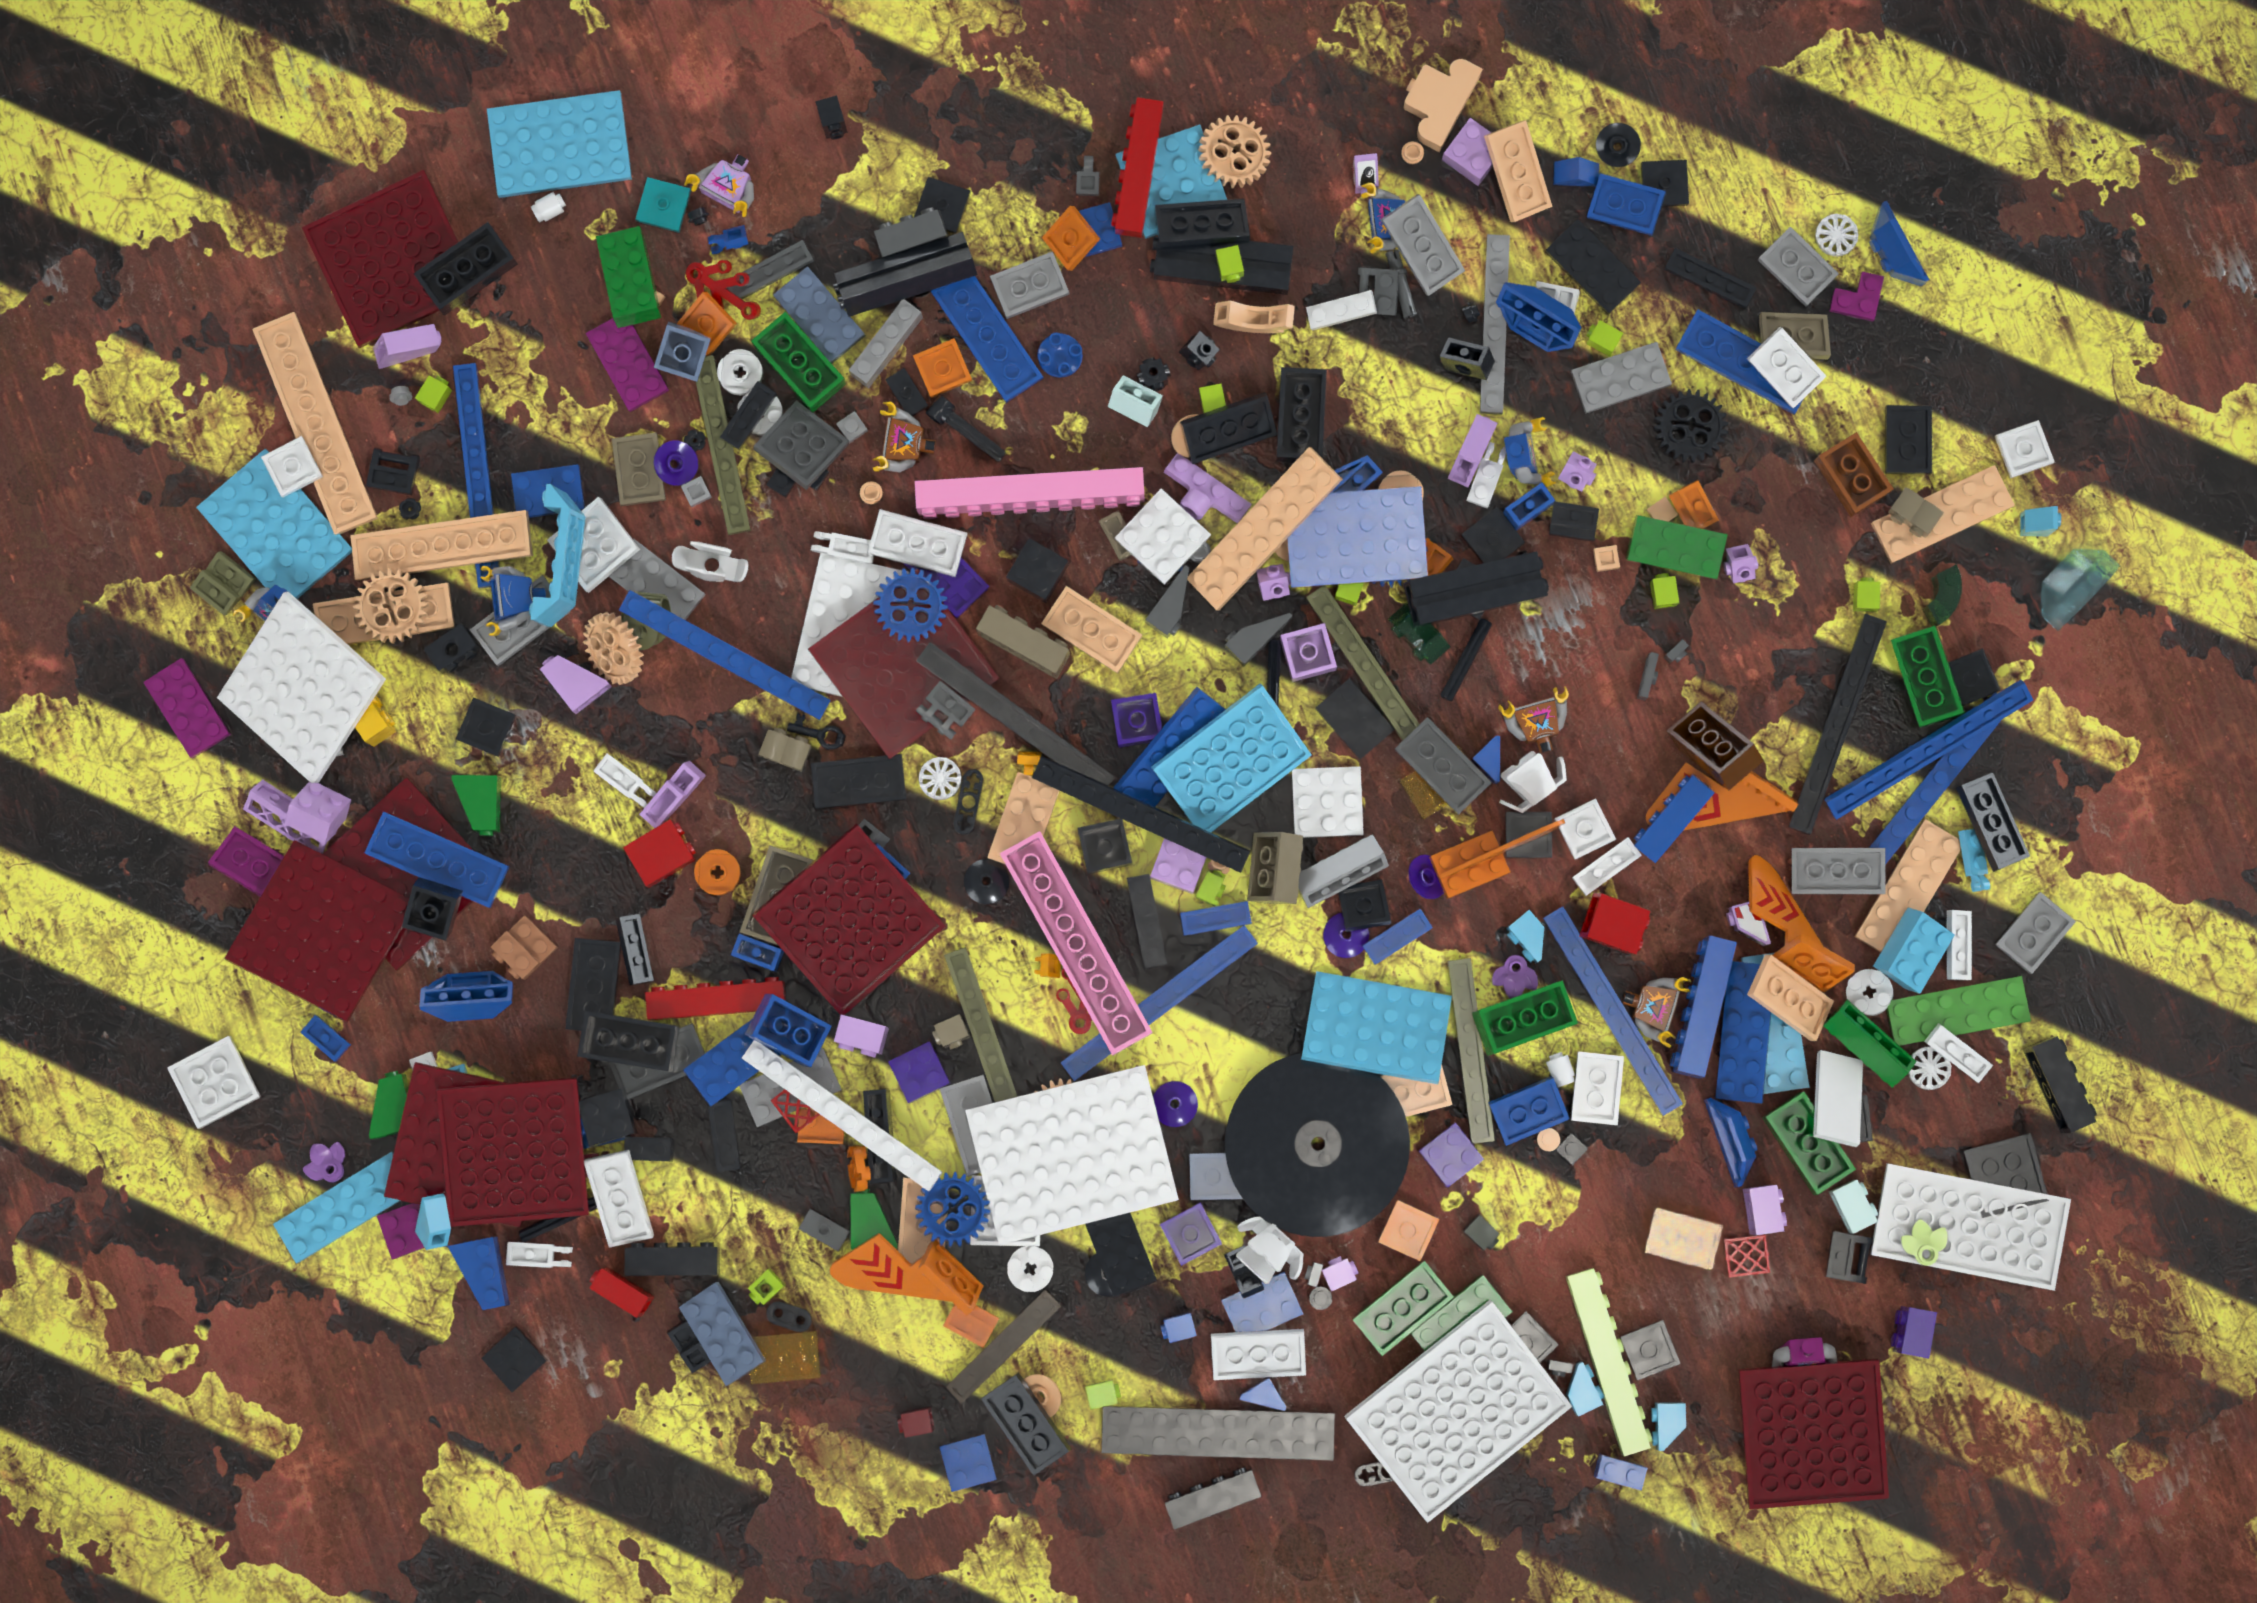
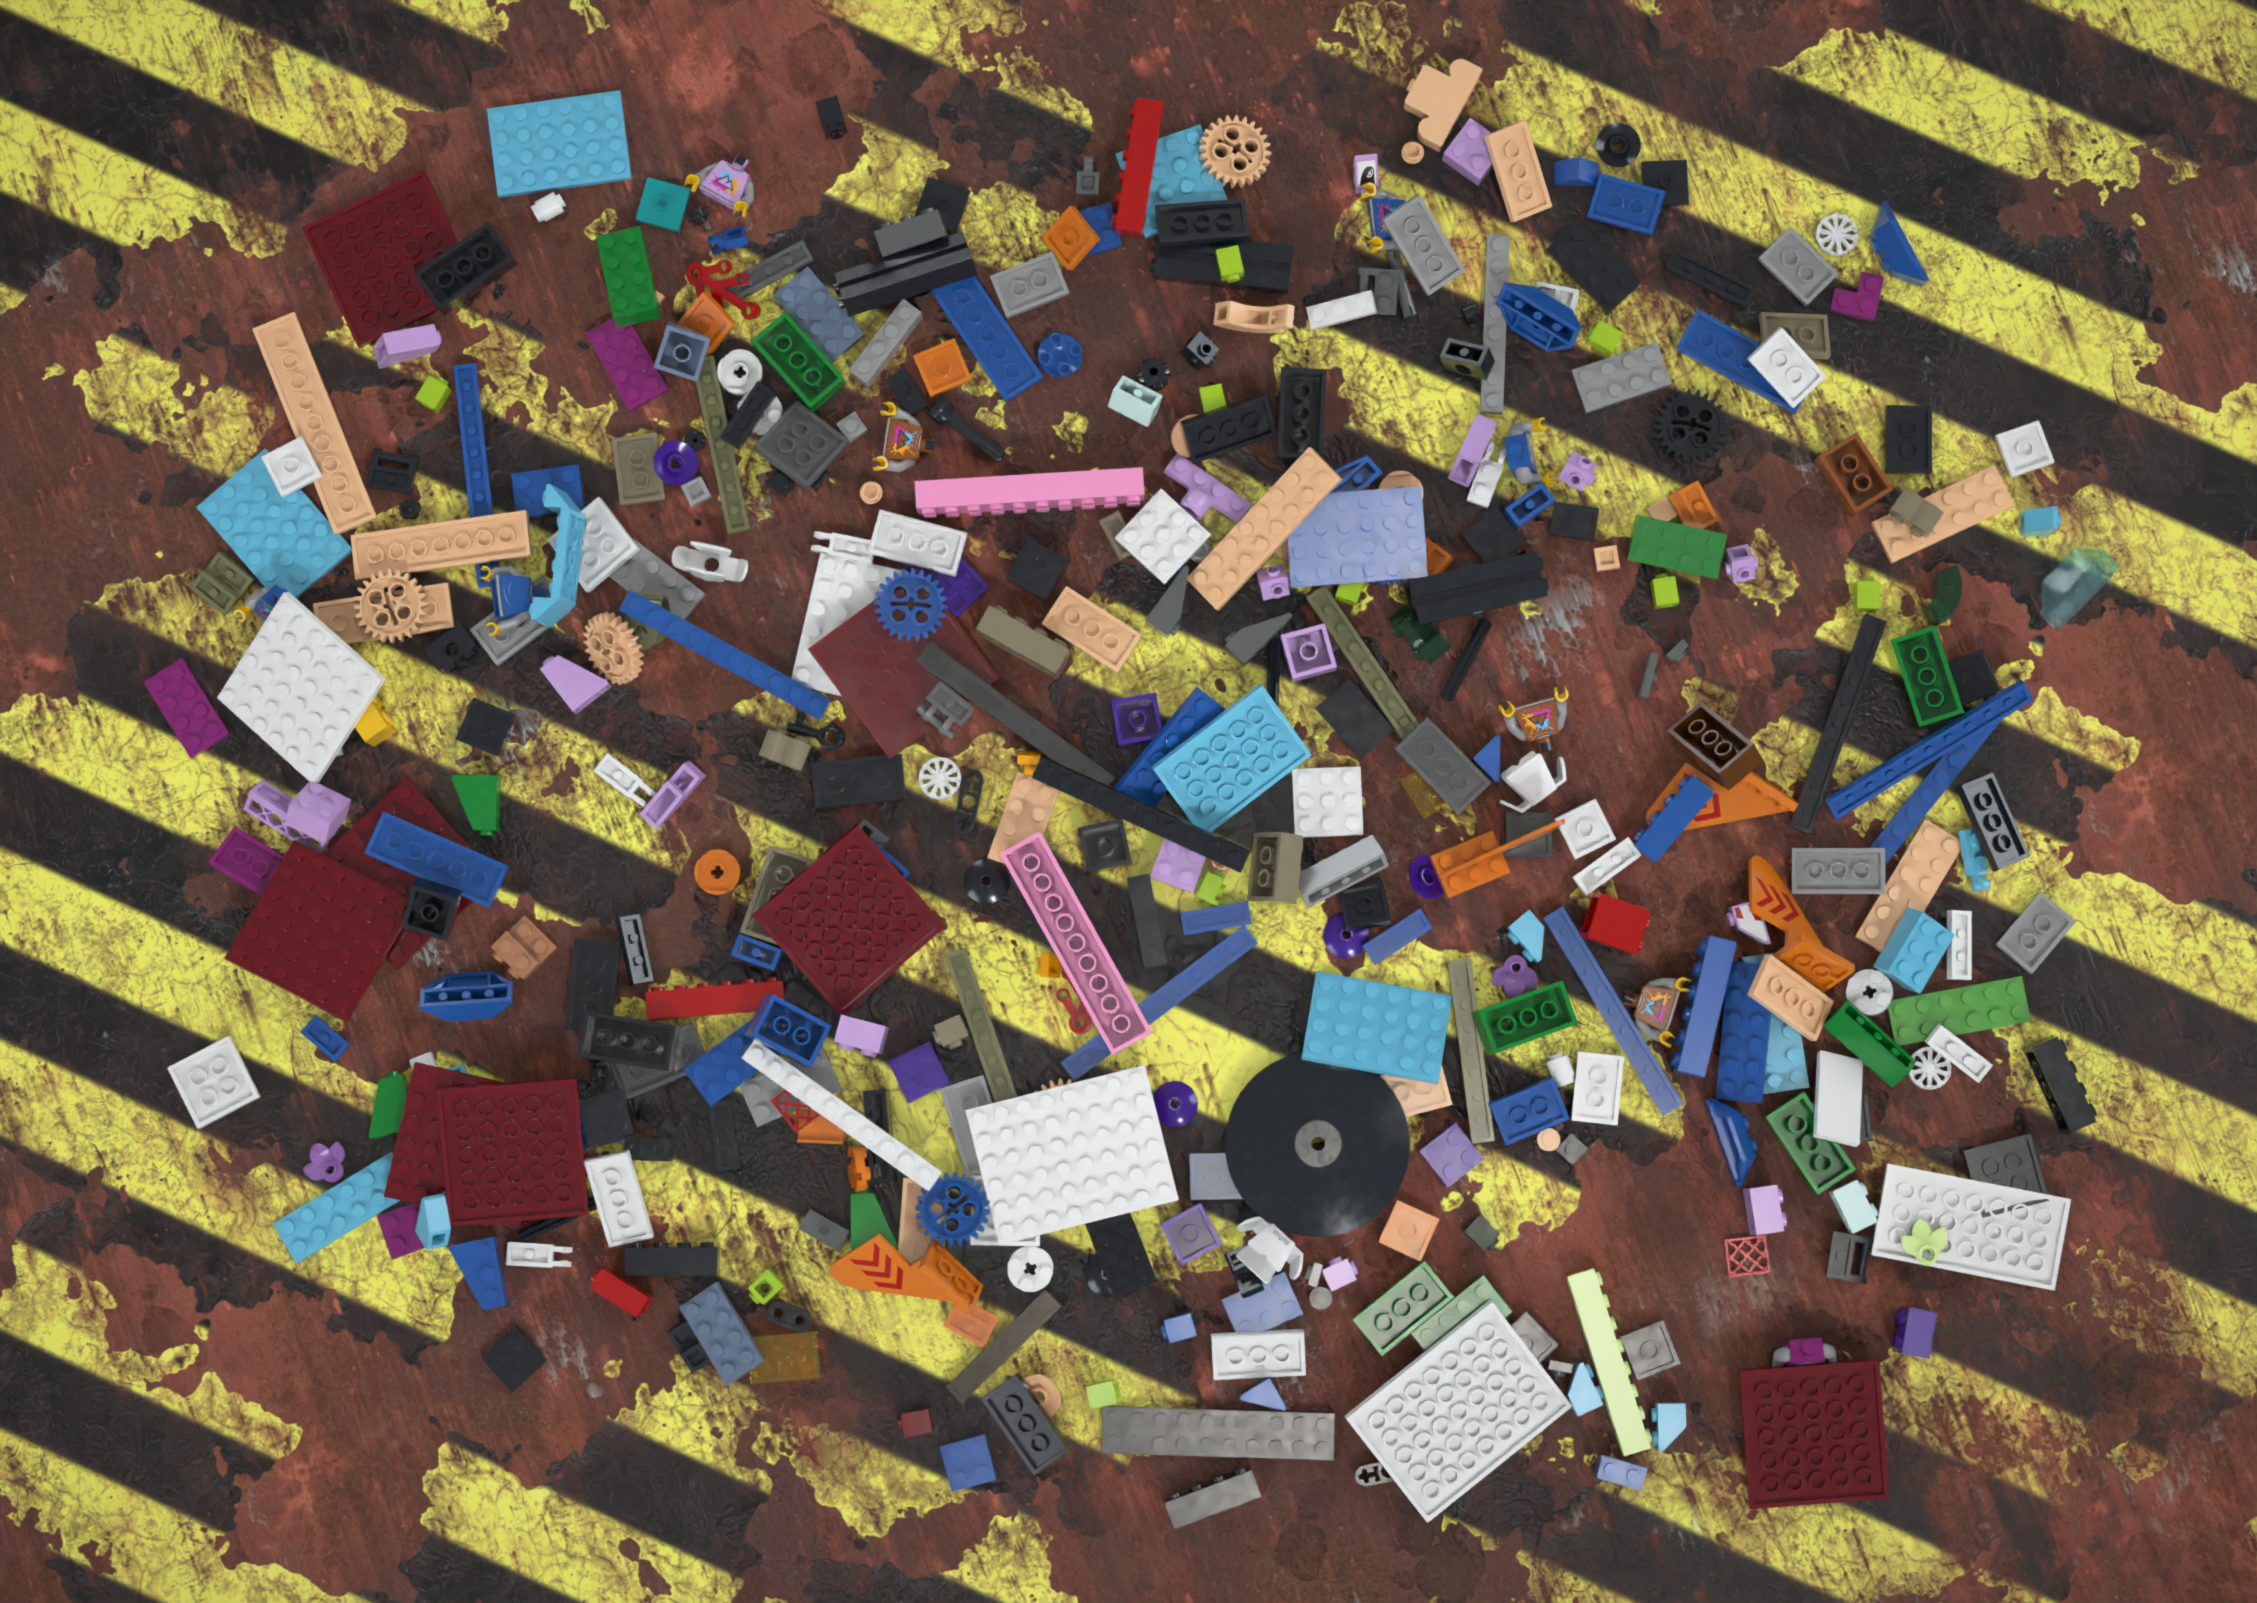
(400, 395): light grey plate -> none
(660, 853): red brick -> none
(1683, 1238): clear yellow plate -> none

